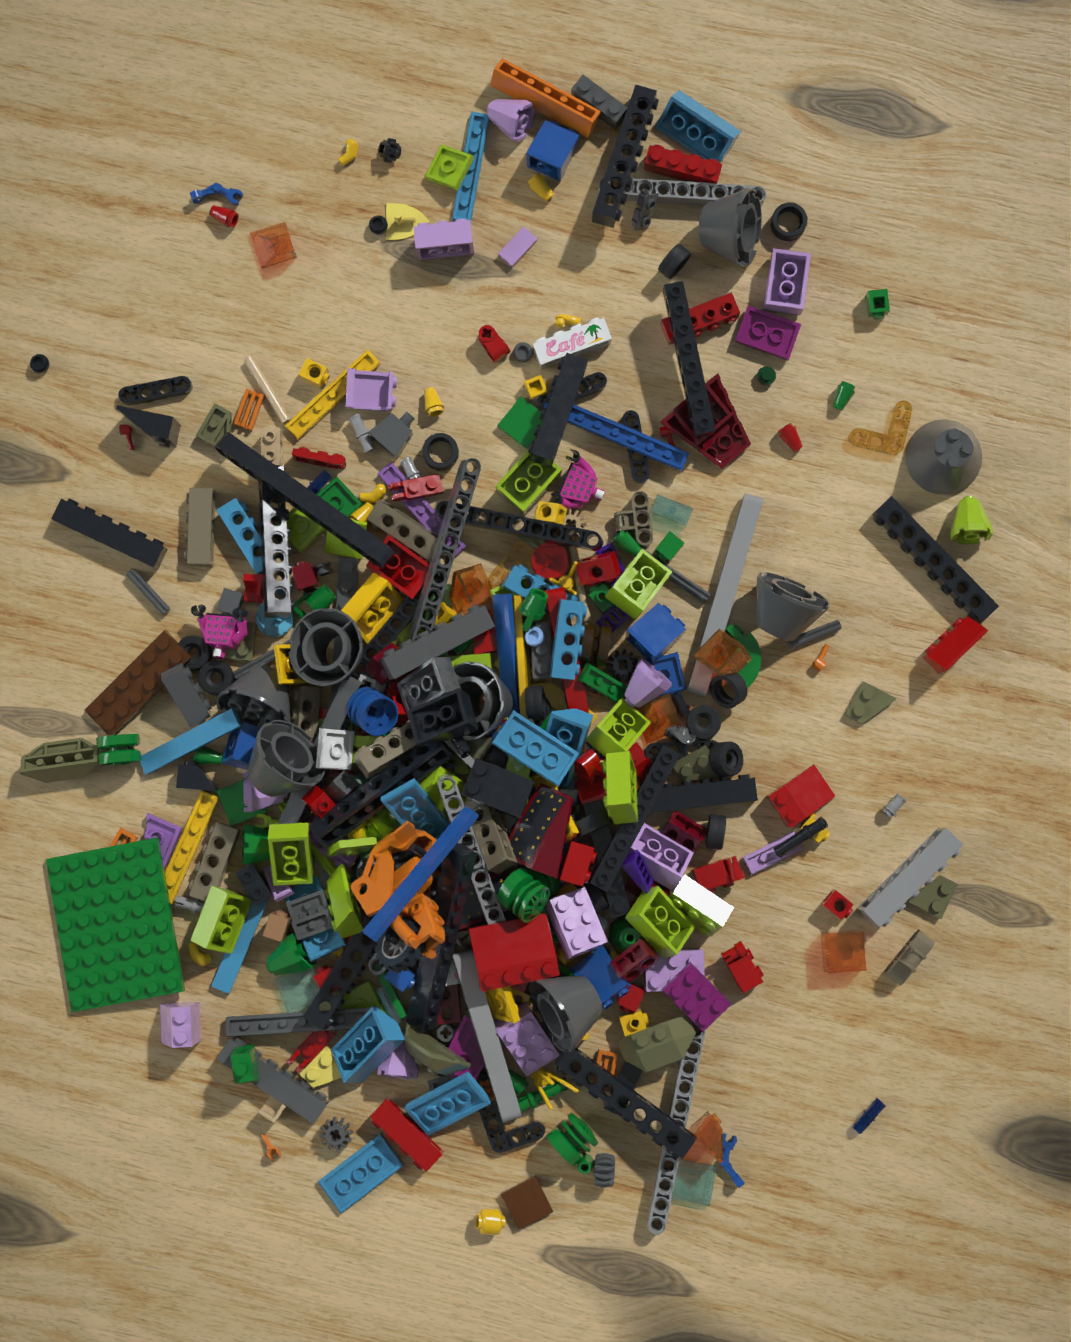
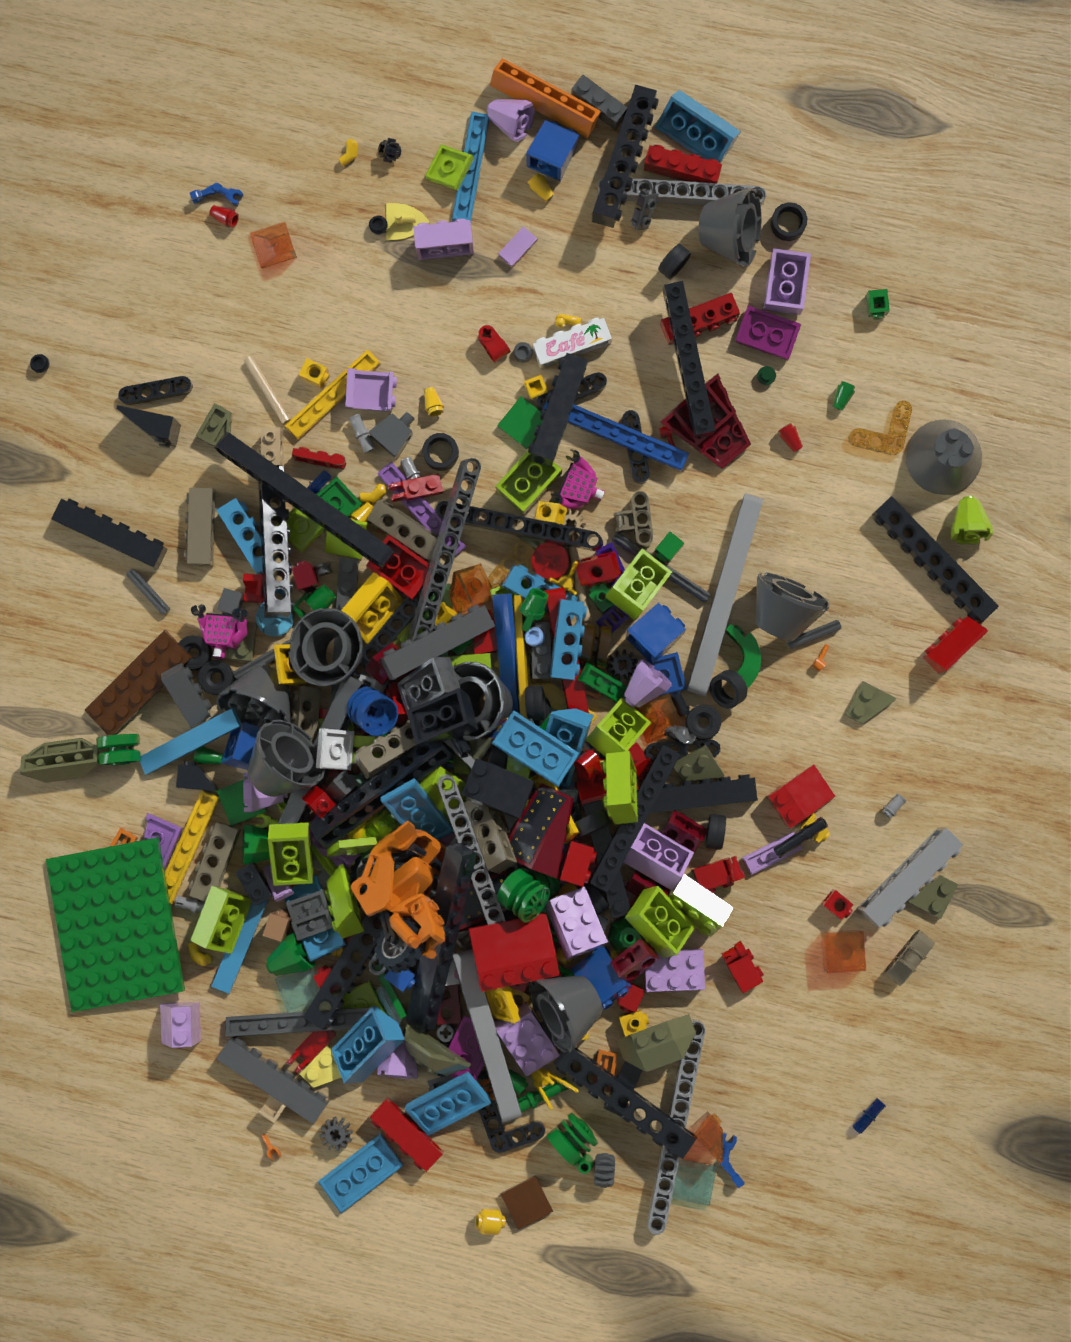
(125, 429): red hand -> none
(242, 406): orange tile -> none
(244, 1064): green torso -> none
(420, 874): blue tile -> none
(626, 543): green cone -> none
(638, 870): dark purple slope -> none
(672, 510): clear light blue slope -> none
(696, 996): magenta plate -> none
(718, 755): black tyre -> none
(723, 654): clear orange slope -> none

